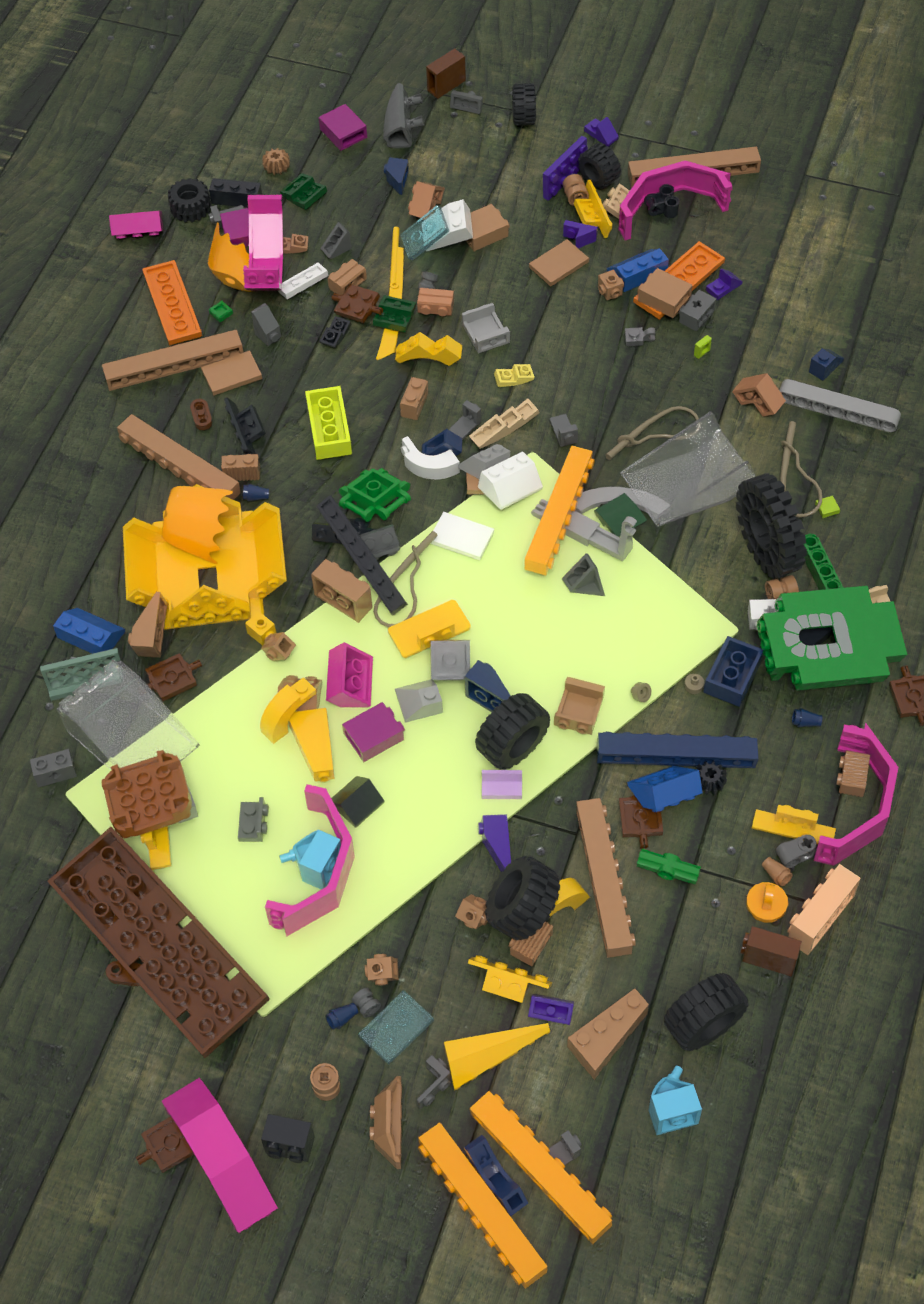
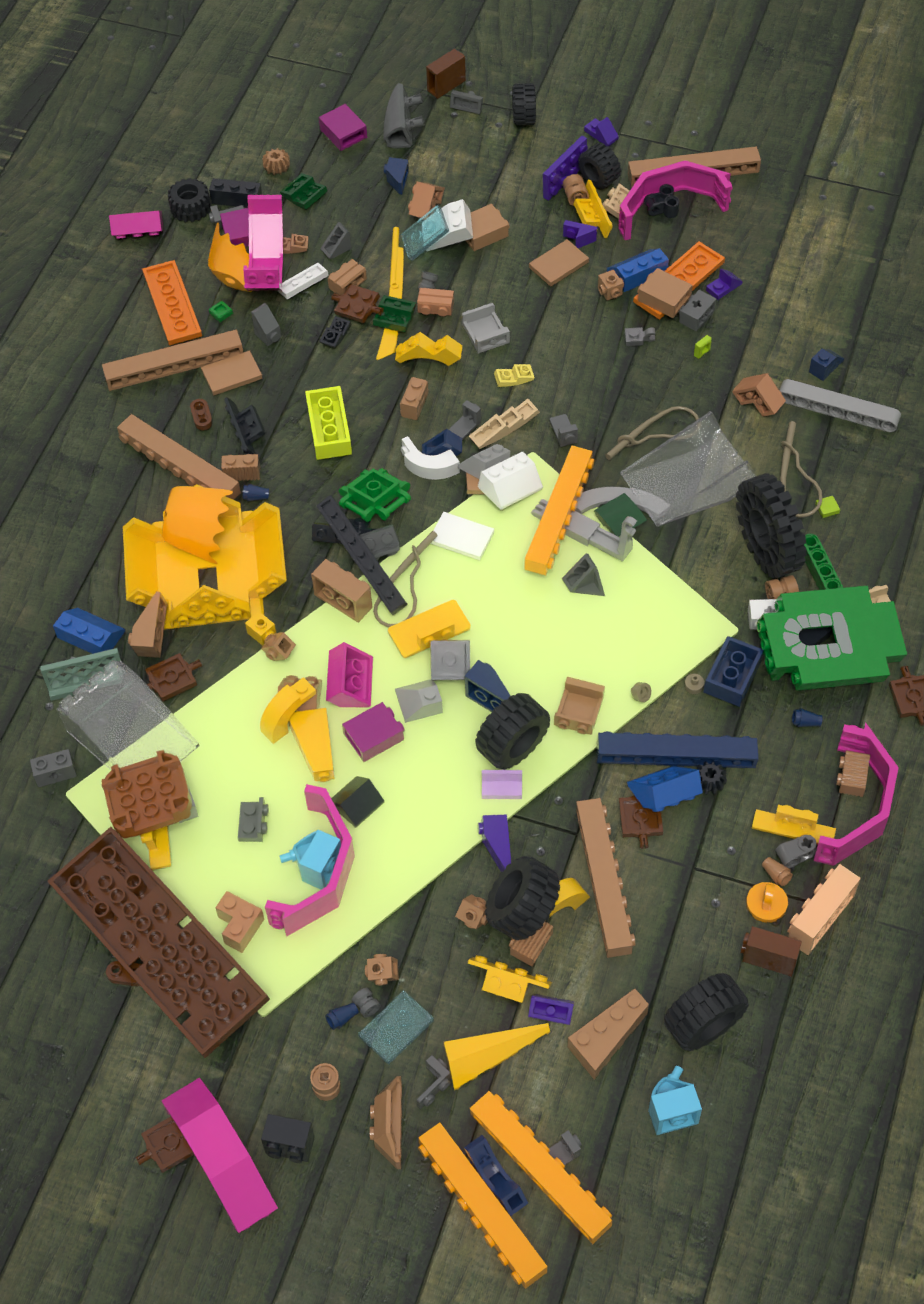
(242, 918): none -> nougat brick
(668, 866): green piece -> none

